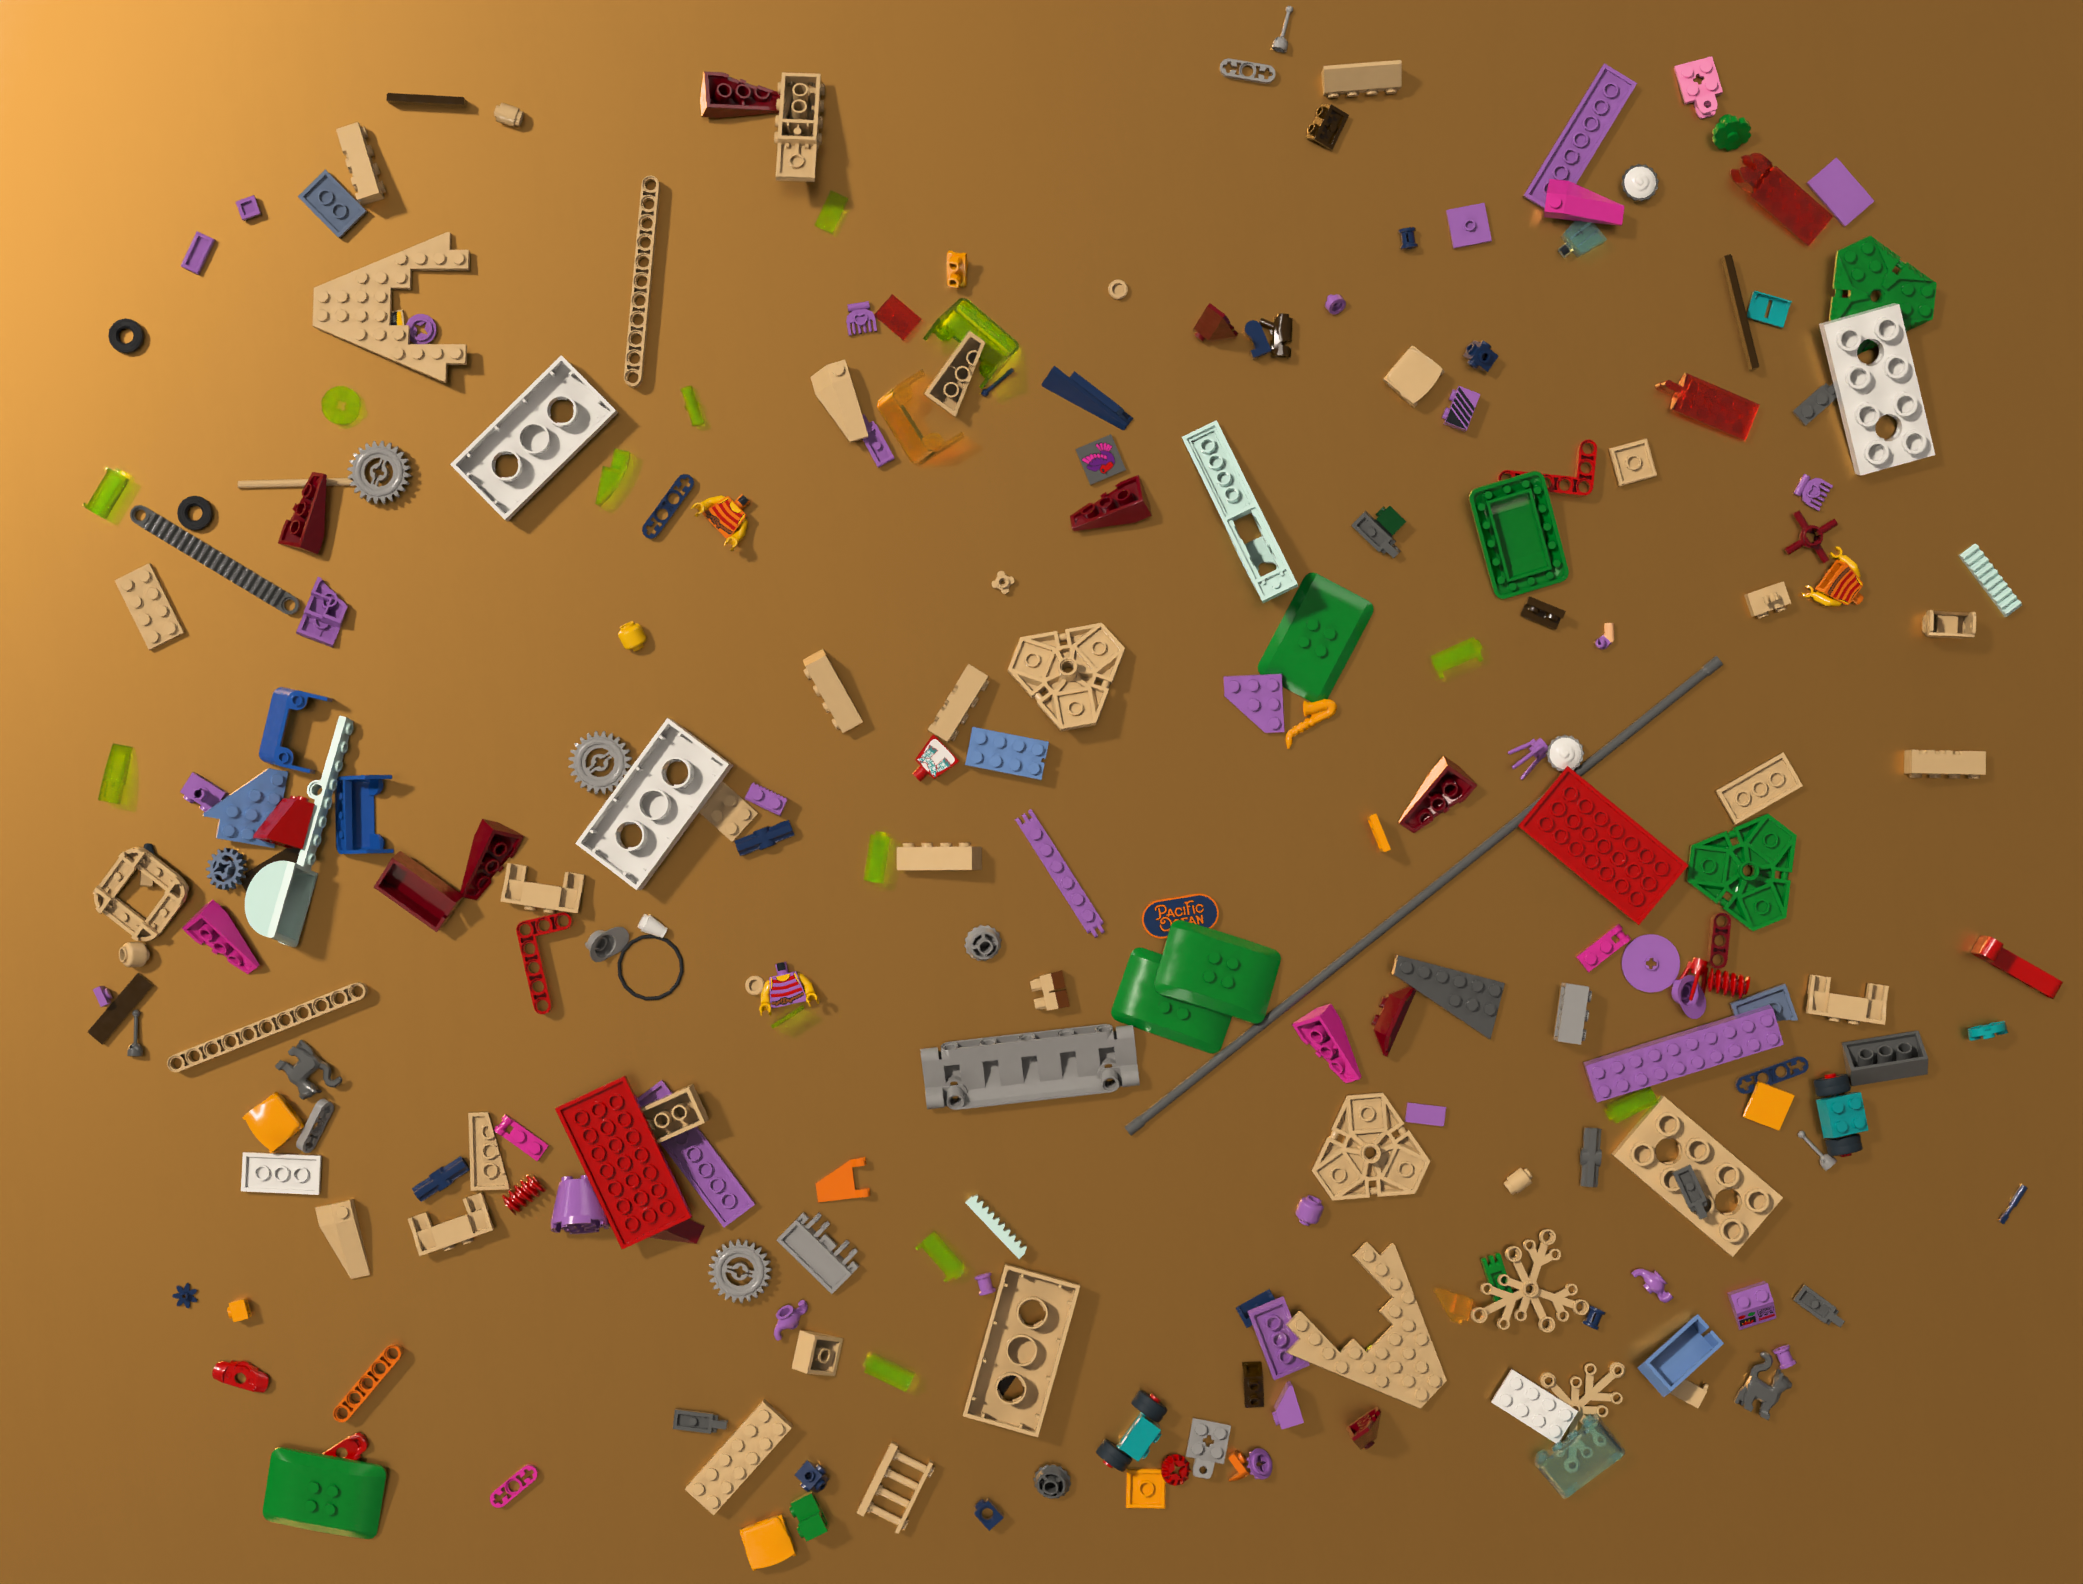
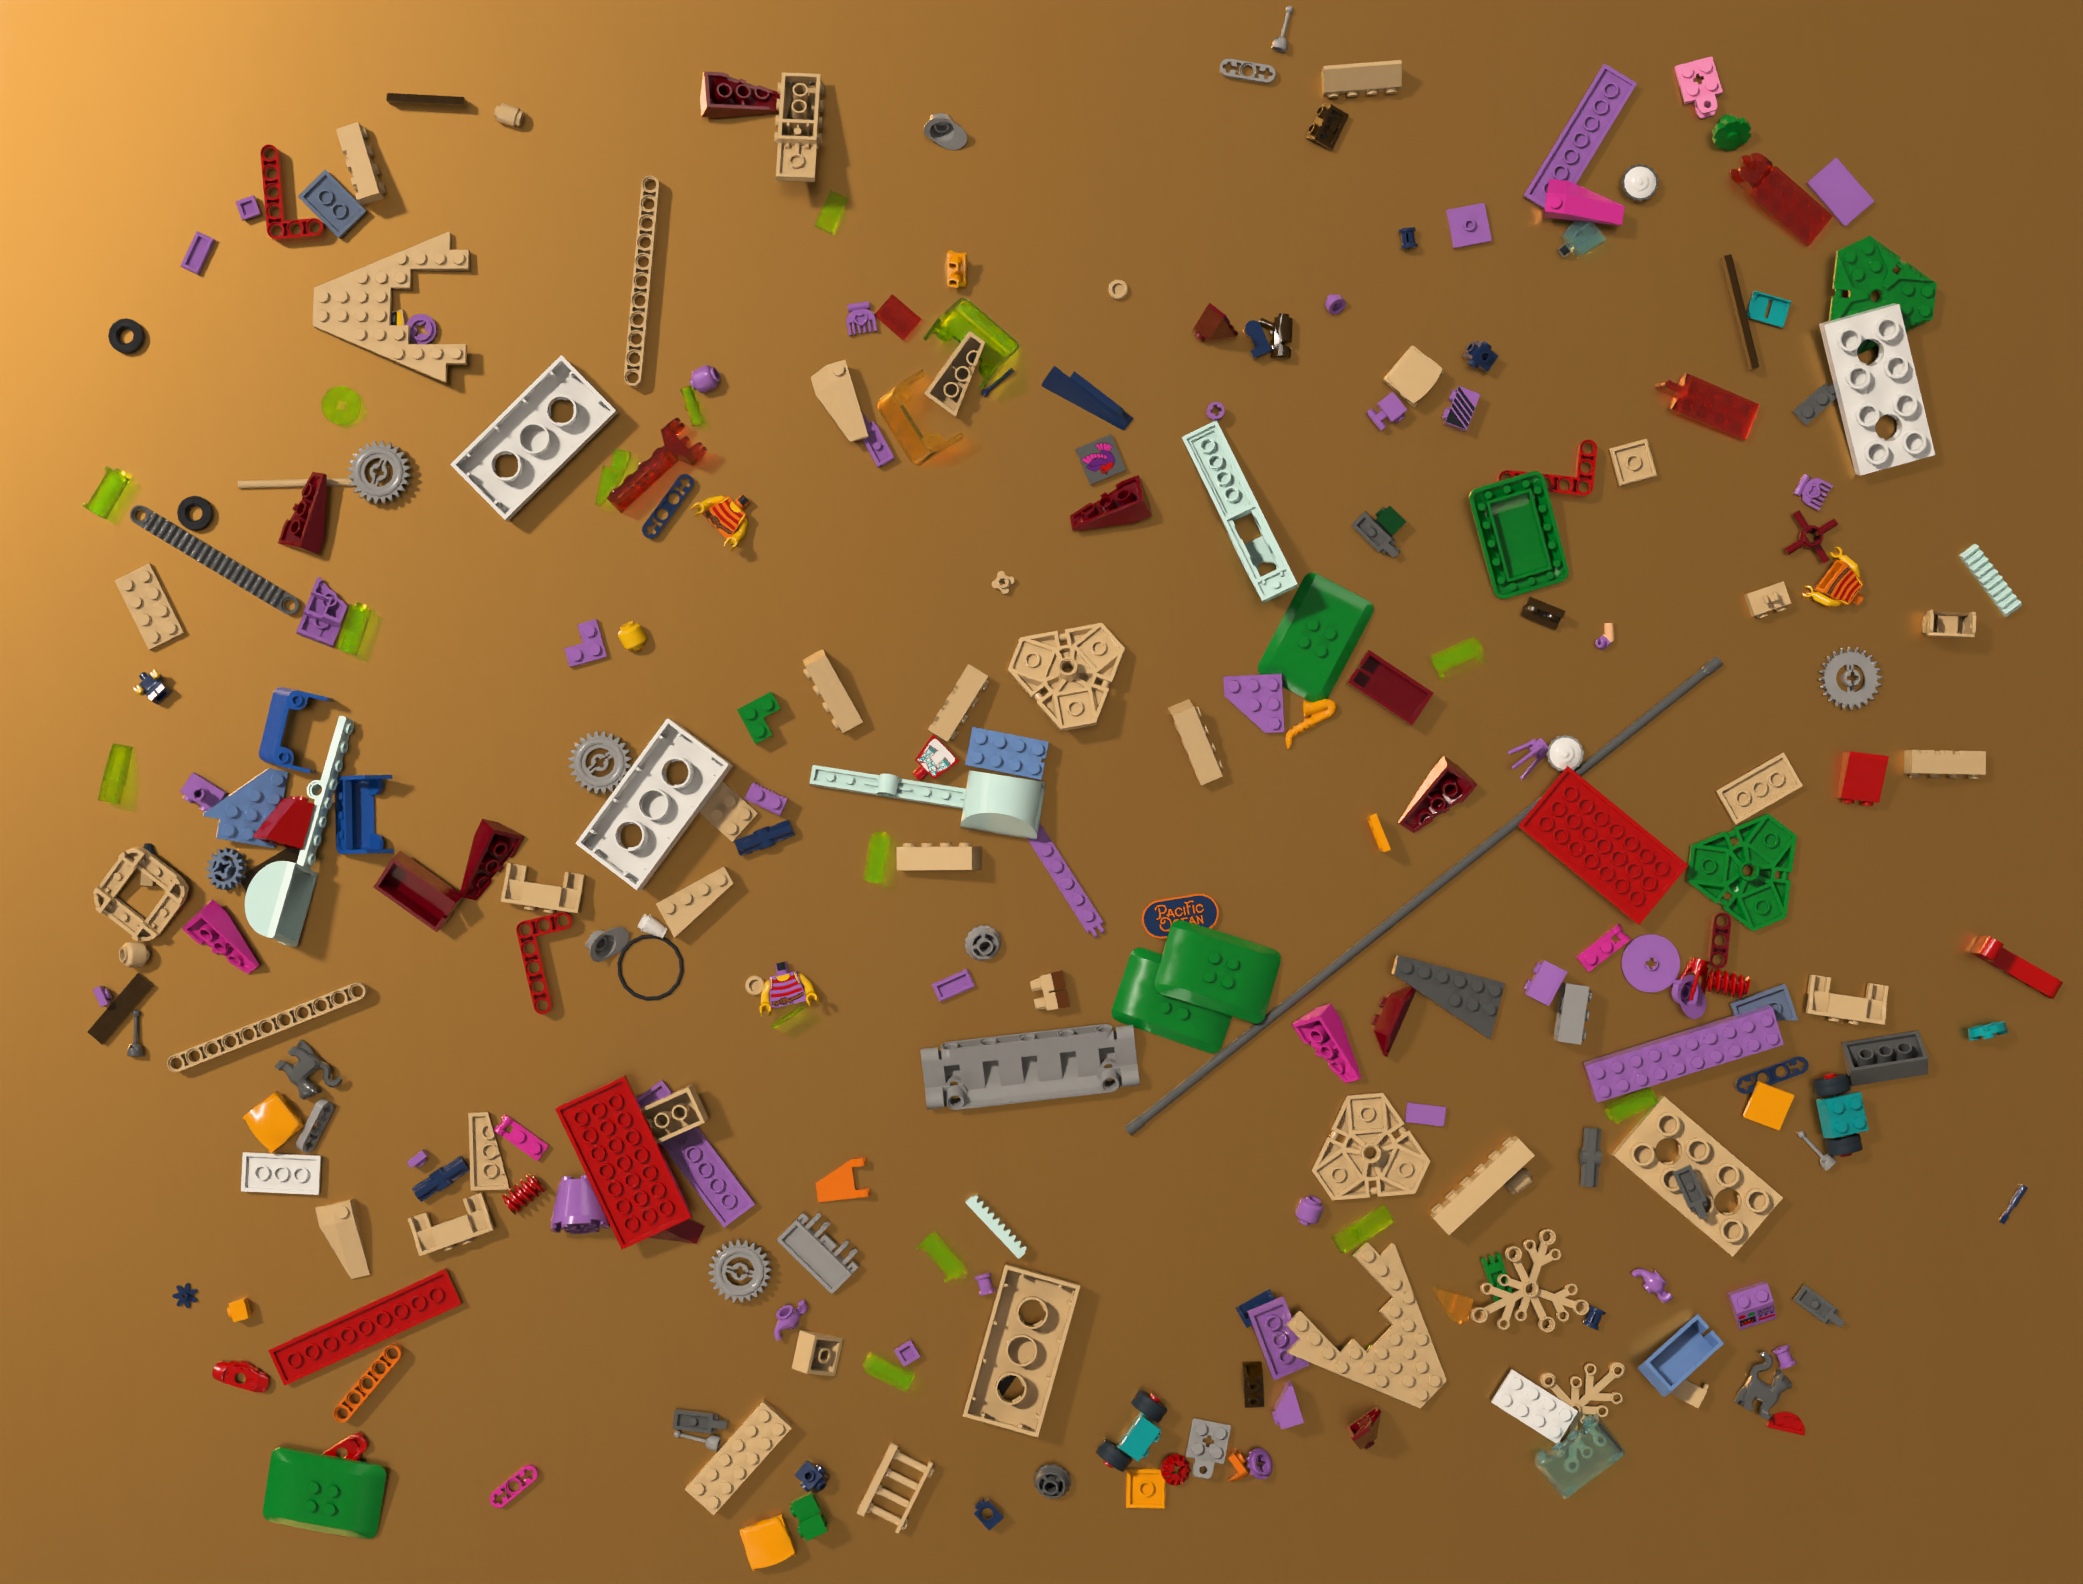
(152, 687): none -> dark blue piece
(279, 202): none -> red beam
(353, 628): none -> clear neon green brick
(365, 1327): none -> red plate
(419, 1159): none -> medium lavender plate
(590, 649): none -> medium lavender plate
(656, 466): none -> clear red hinge
(689, 903): none -> tan wedge
(705, 378): none -> medium lavender head
(711, 1442): none -> light grey hinge
(754, 716): none -> green brick
(907, 1353): none -> medium lavender plate
(945, 132): none -> light grey piece
(953, 985): none -> medium lavender tile
(988, 803): none -> light aqua plate
(1196, 742): none -> tan wedge
(1211, 415): none -> medium lavender bush
(1362, 1229): none -> clear neon green slope
(1389, 688): none -> dark red piece
(1390, 408): none -> medium lavender brick
(1481, 1185): none -> tan brick
(1544, 982): none -> medium lavender slope
(1786, 1422): none -> red tile
(1850, 659): none -> light grey gear
(1862, 777): none -> red slope

